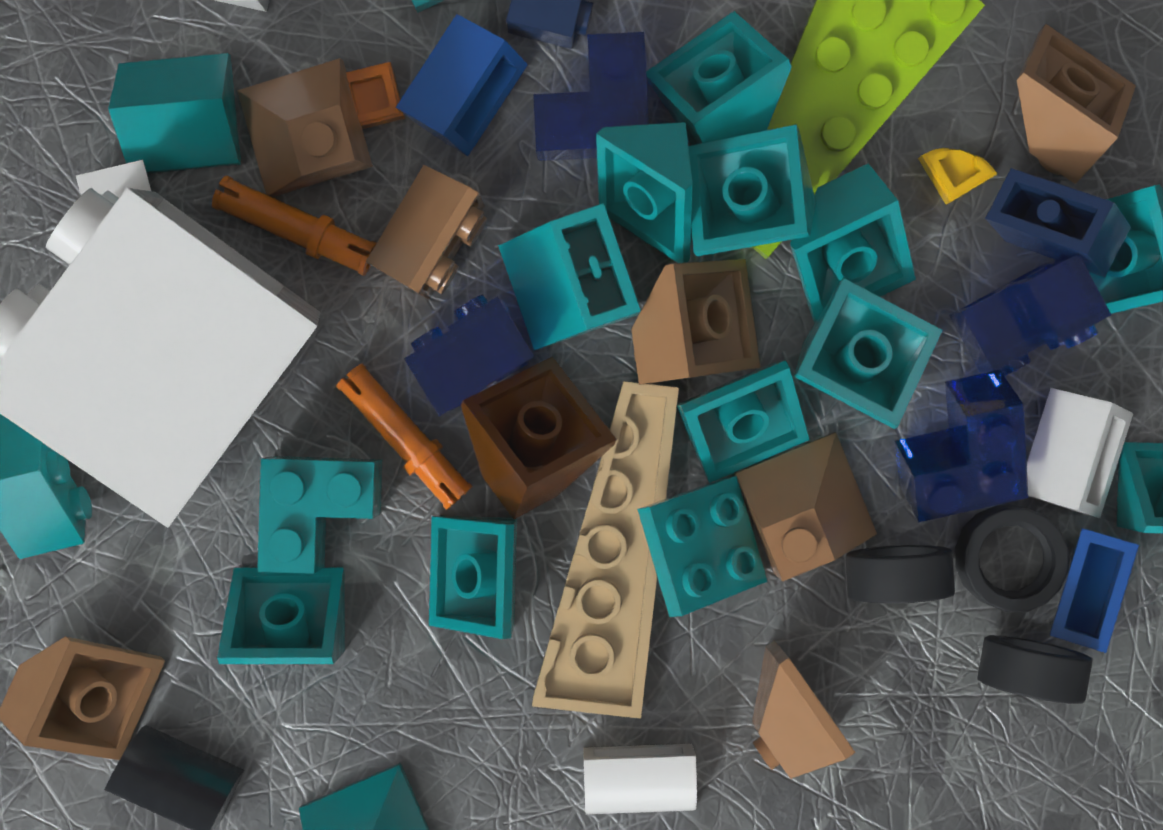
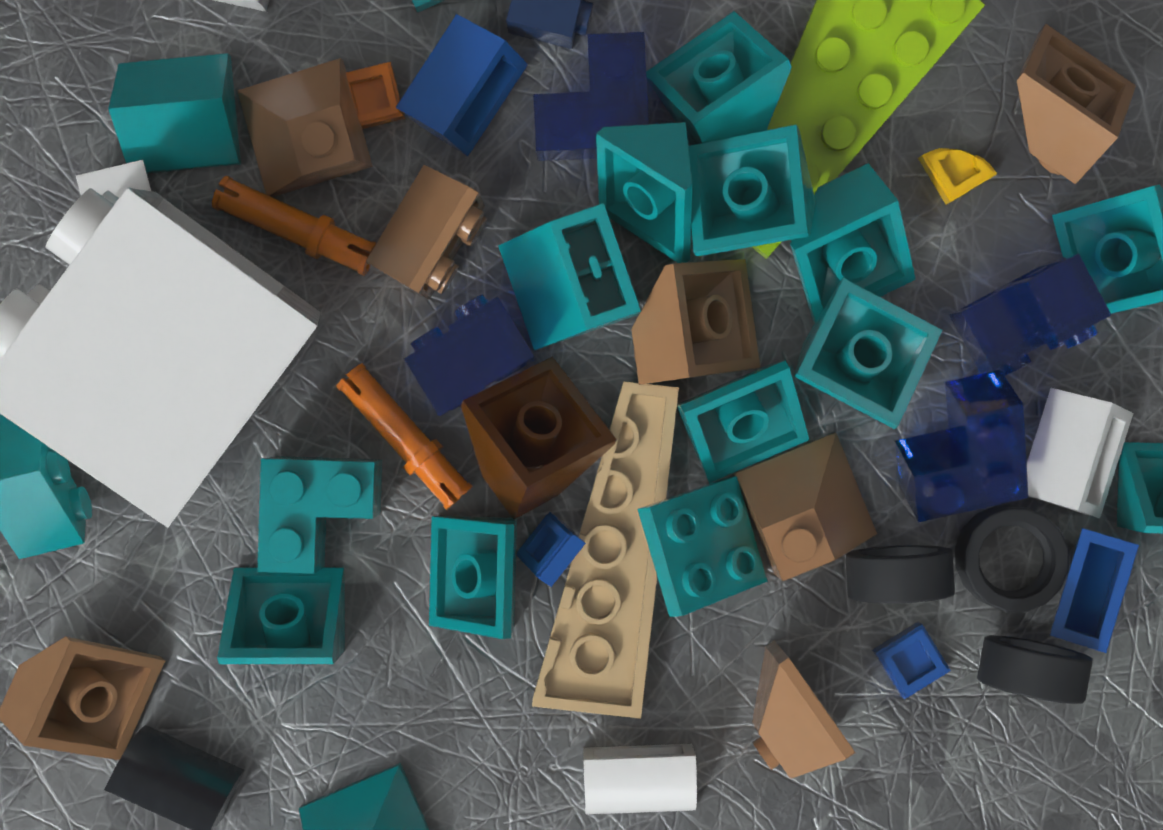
(550, 549): none -> blue tile
(911, 660): none -> blue tile
(1058, 221): dark blue brick -> none

